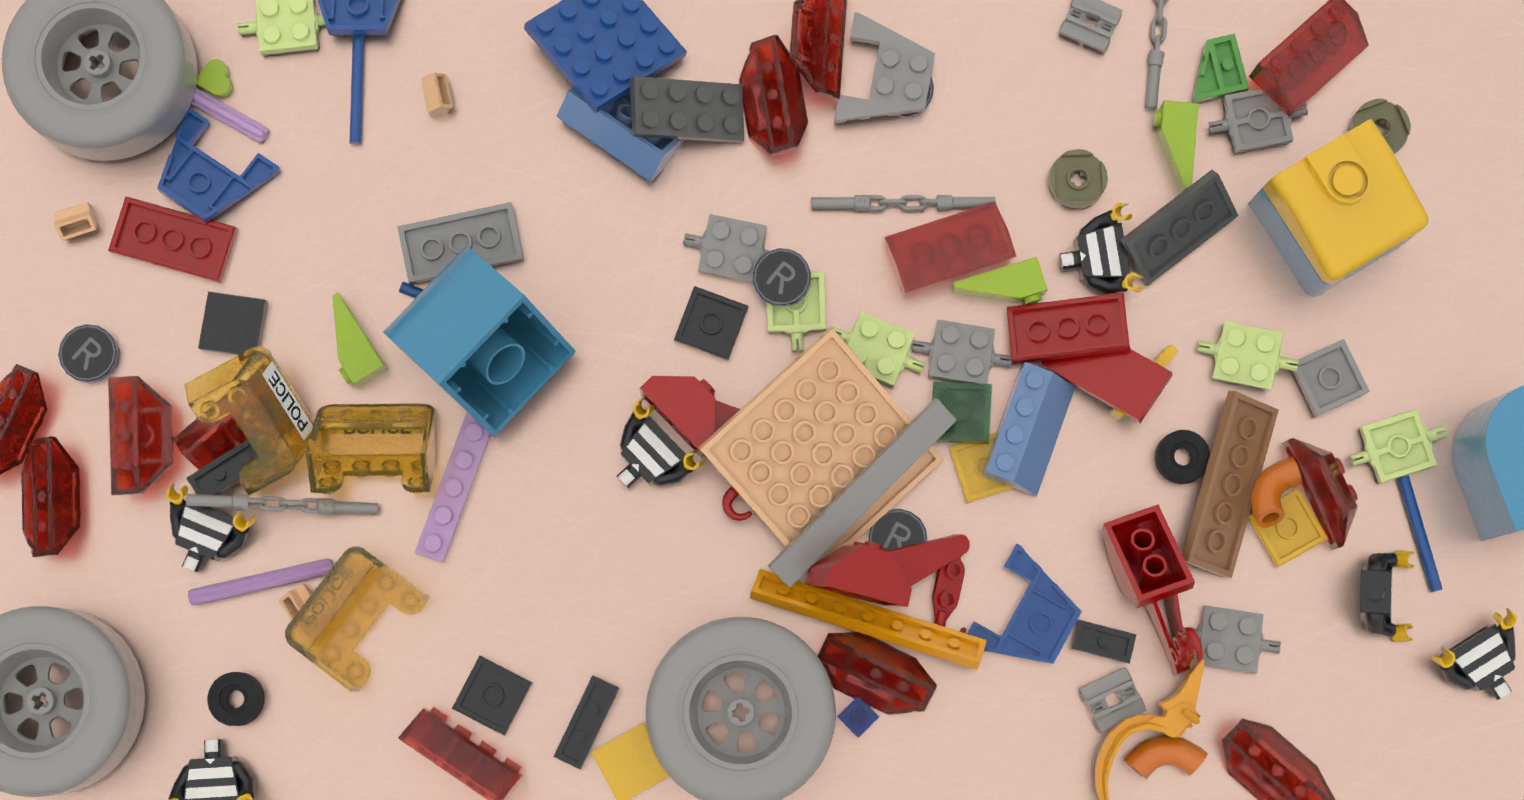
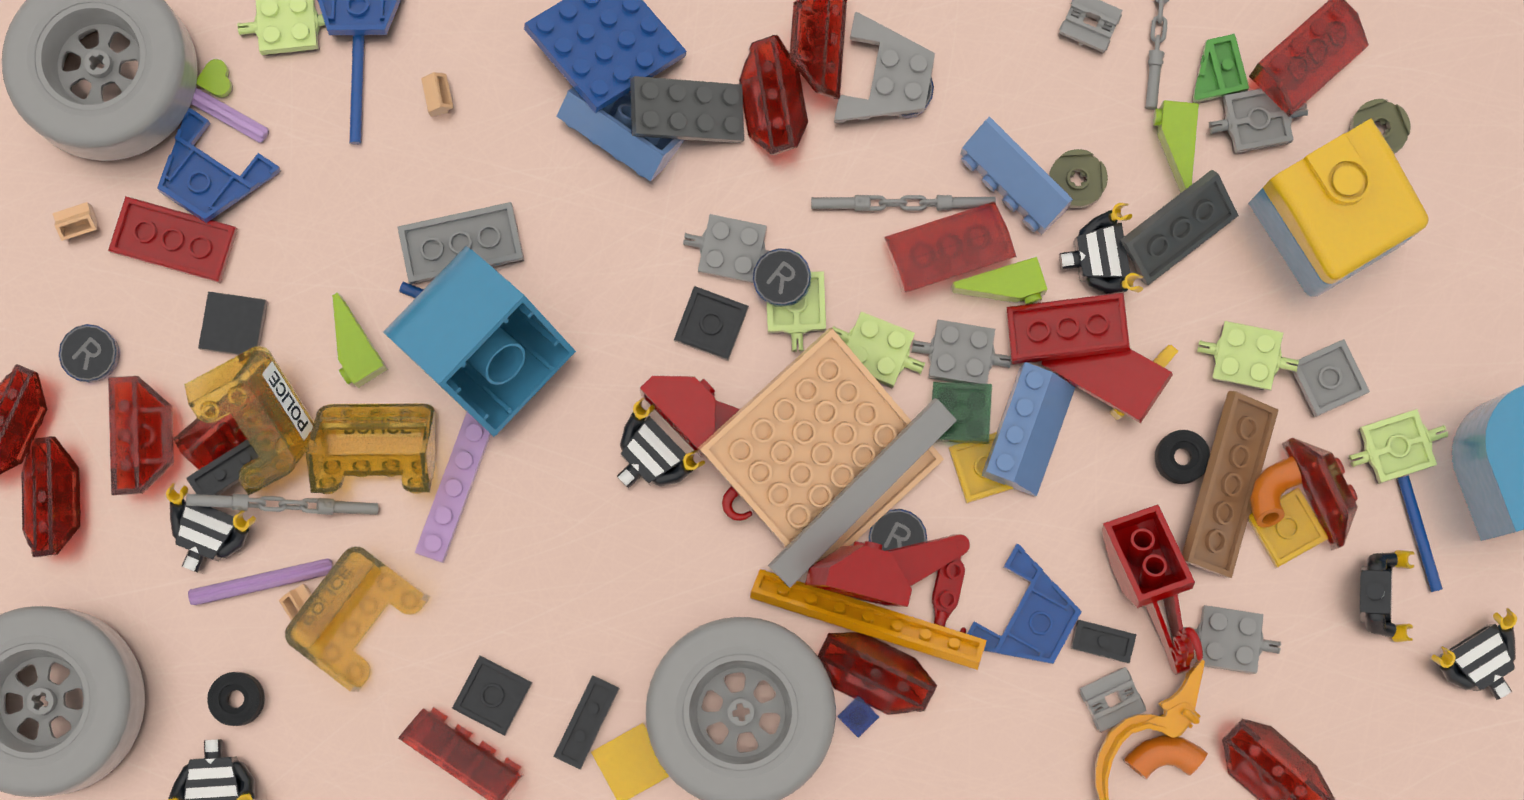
(1015, 176): none -> medium blue slope

